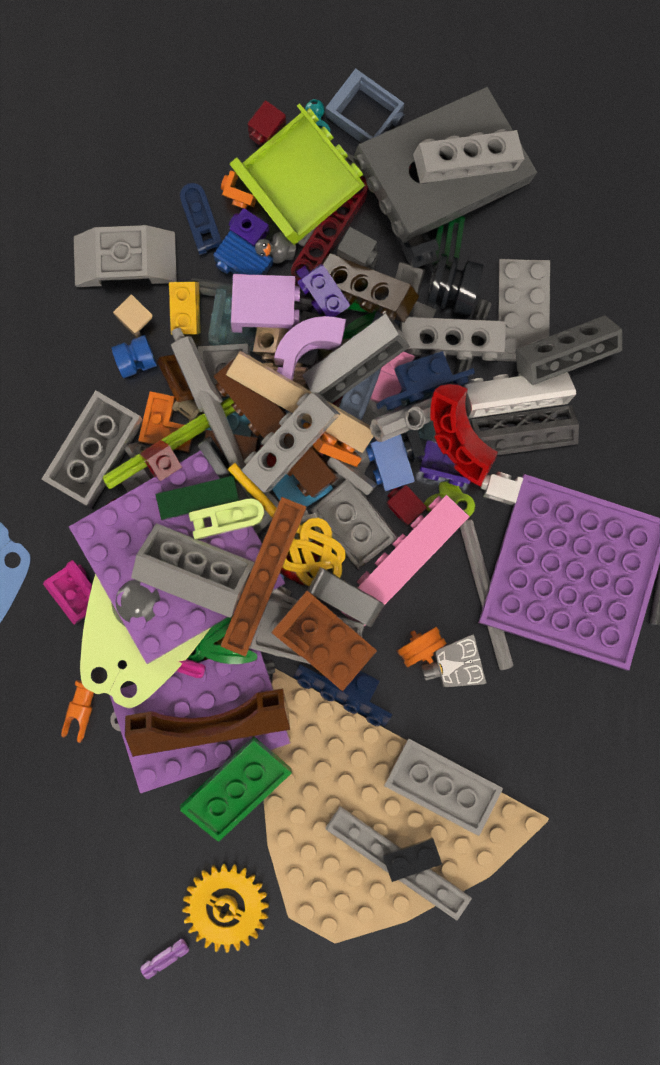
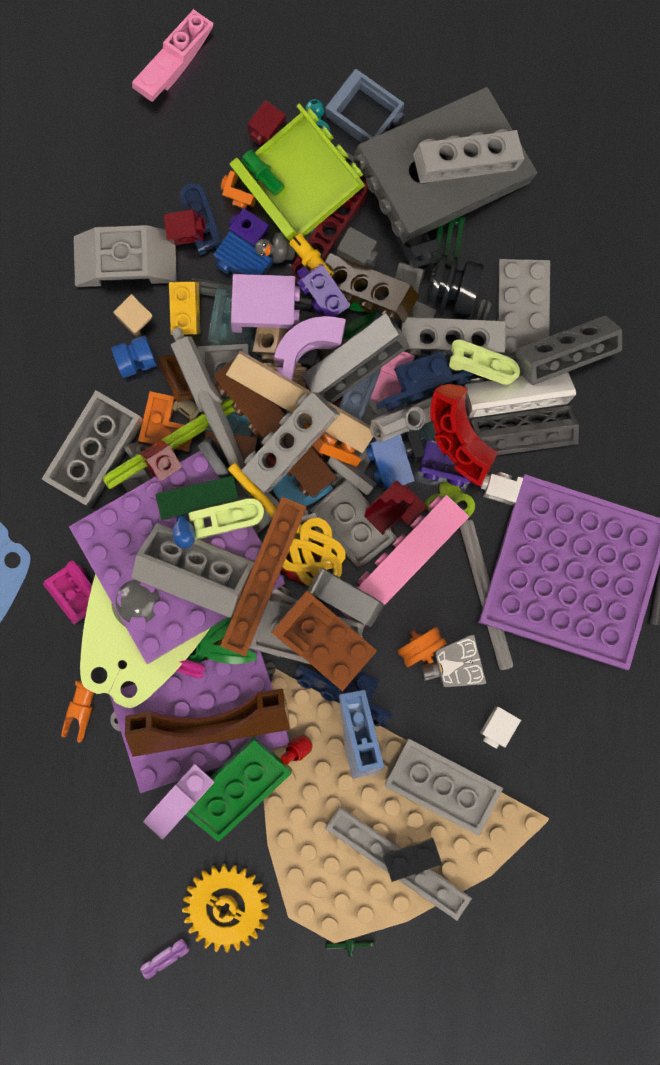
(174, 57): none -> bright pink slope
(178, 801): none -> lavender arch
(183, 532): none -> blue cylinder
(184, 227): none -> dark red brick
(262, 172): none -> green axle
(297, 749): none -> red cylinder
(309, 256): none -> yellow pin
(351, 945): none -> dark green piece
(360, 735): none -> medium blue slope
(389, 507): none -> dark red piece
(483, 362): none -> yellowish green plate
(499, 727): none -> white brick

